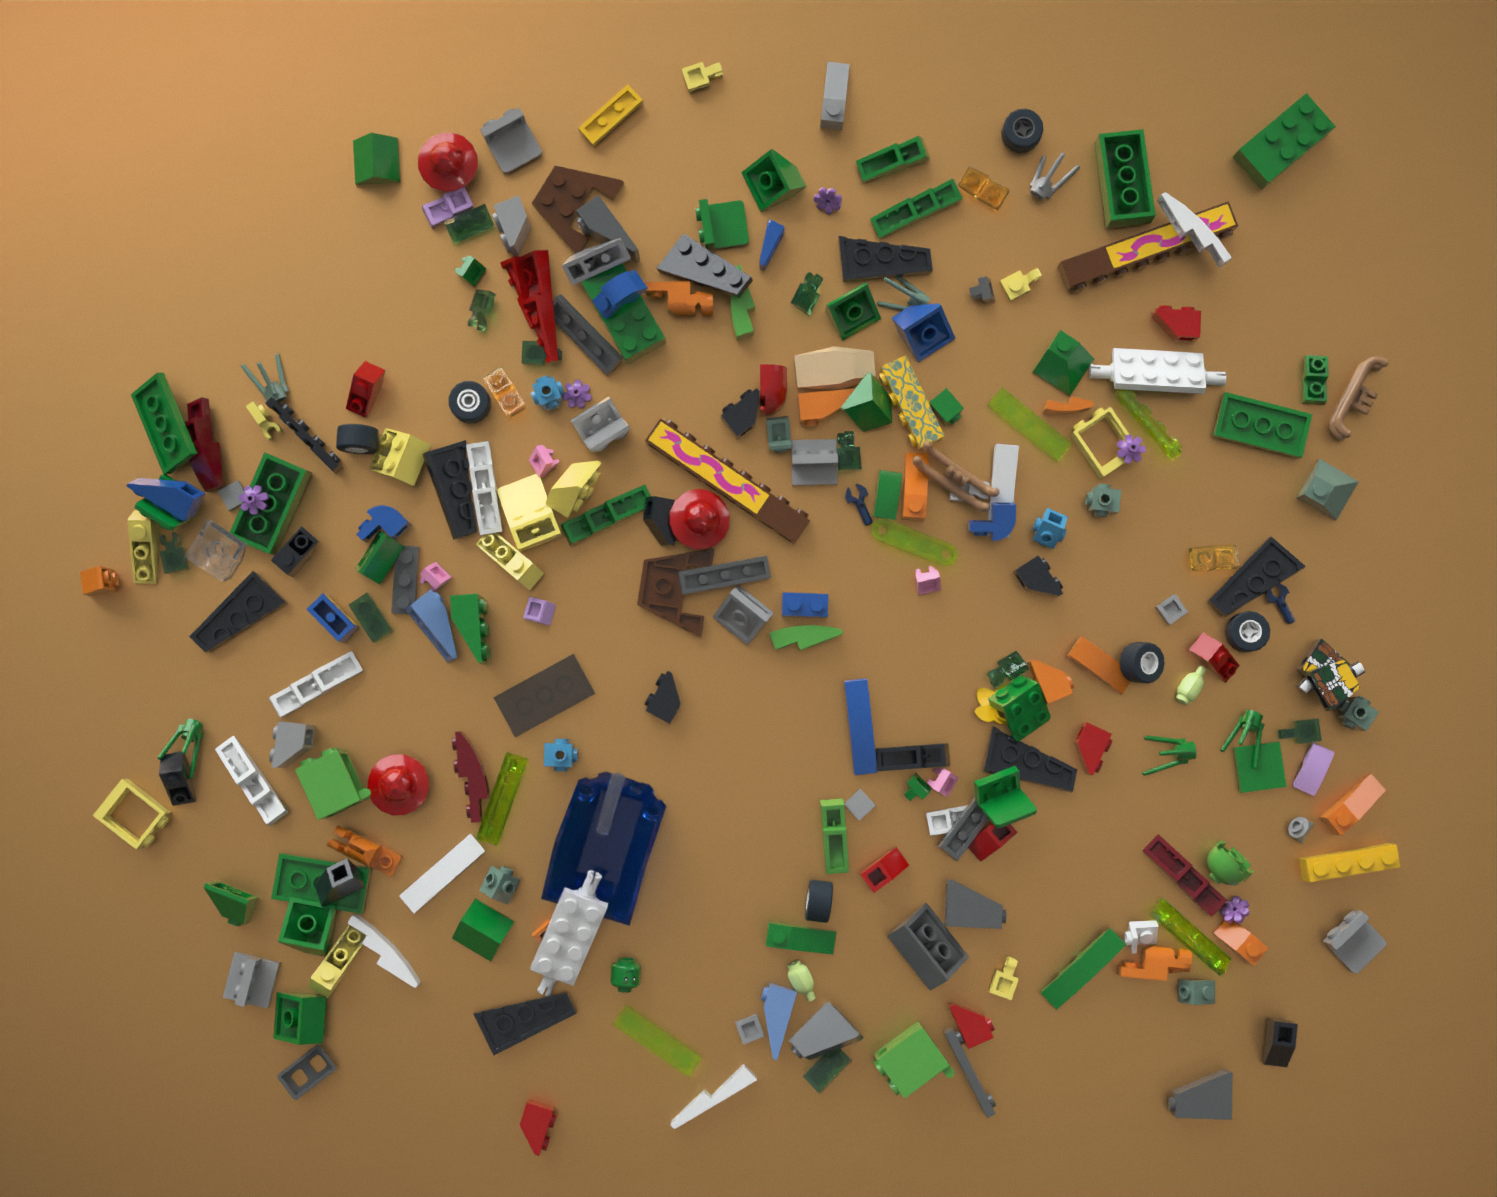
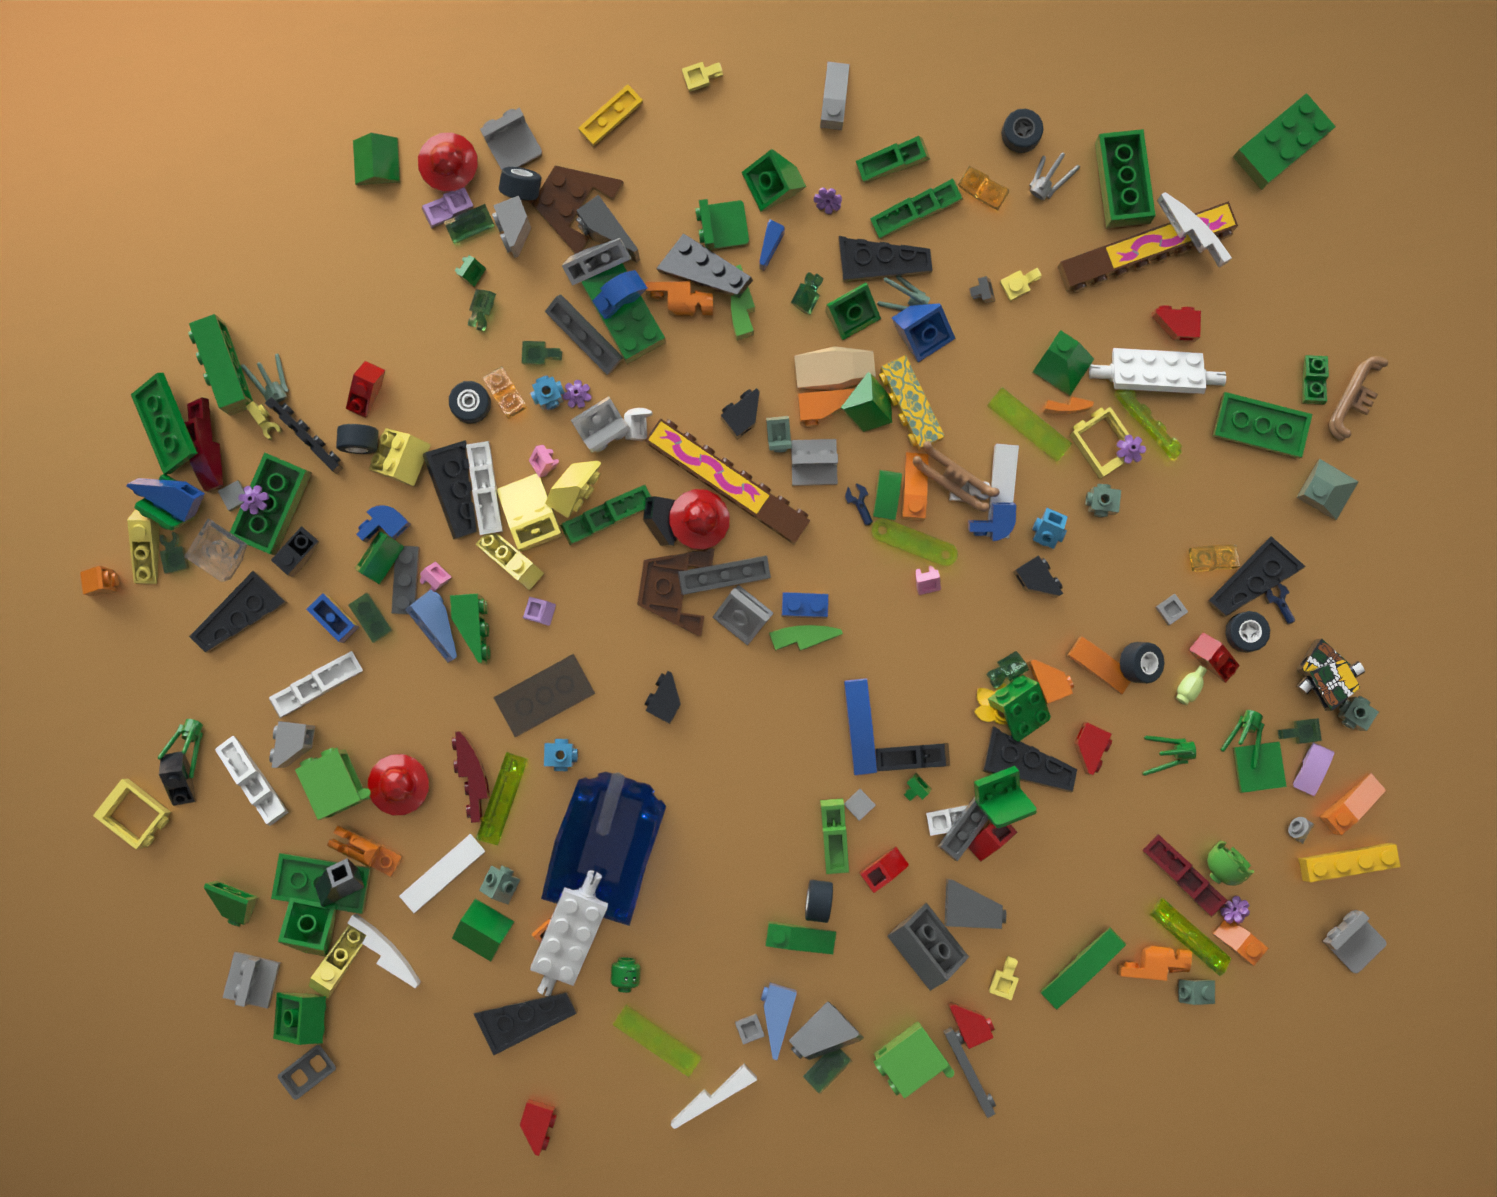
(220, 363): none -> green brick
(520, 182): none -> black wheel
(533, 285): red wedge -> none
(637, 422): none -> white plate
(772, 388): red brick -> none
(801, 979): yellowish green plant -> none
(848, 455): clear green plate -> none
(944, 782): bright pink tile -> none
(946, 407): green brick -> none
(1141, 933): white bracket -> none
(1204, 1098): dark grey slope -> none
(1279, 1042): black slope -> none

